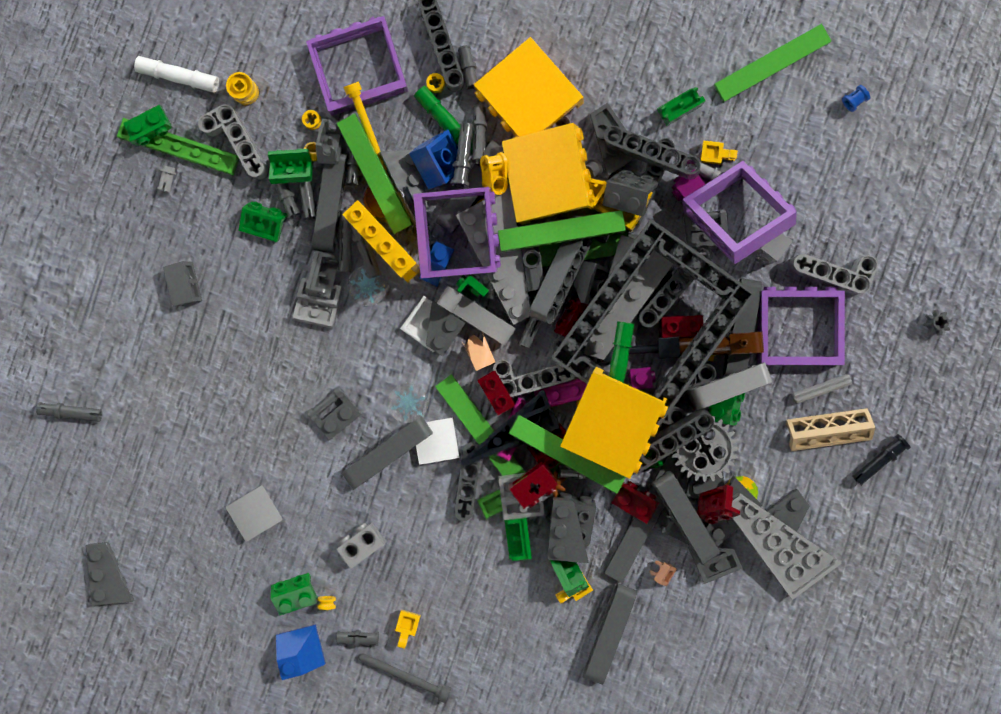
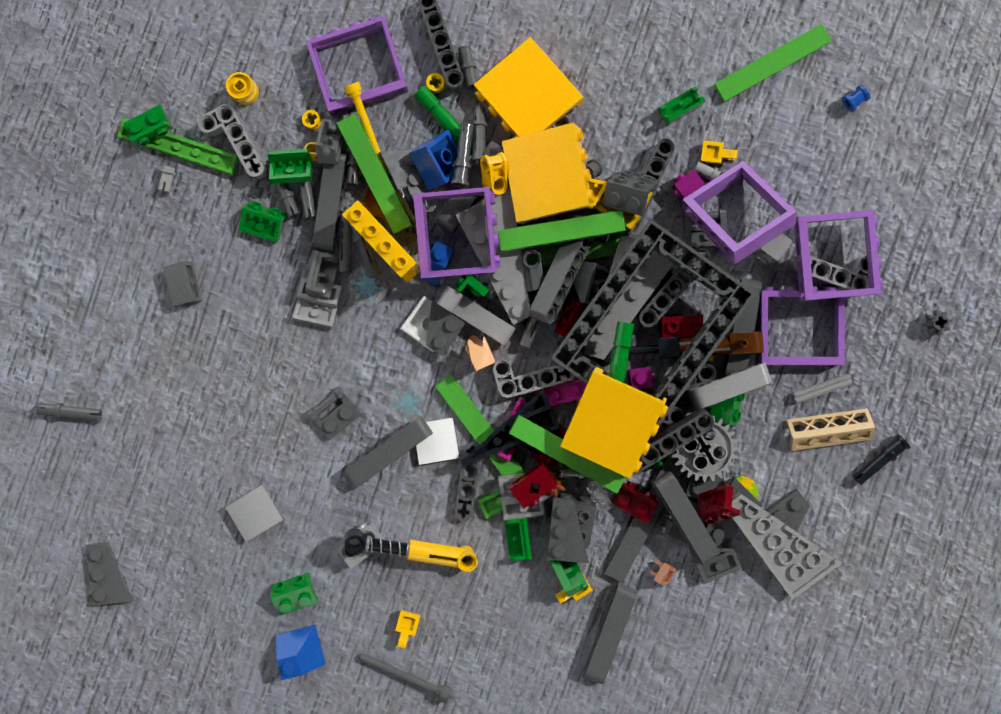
(176, 74): white piece -> none
(326, 602): yellow bush -> none
(357, 638): dark grey pin -> none
(413, 550): none -> piece
(496, 392): dark red bracket -> none
(599, 496): none -> clear pin
(601, 120): dark grey wing -> none
(646, 144): dark grey beam -> none
(804, 262): none -> medium lavender window

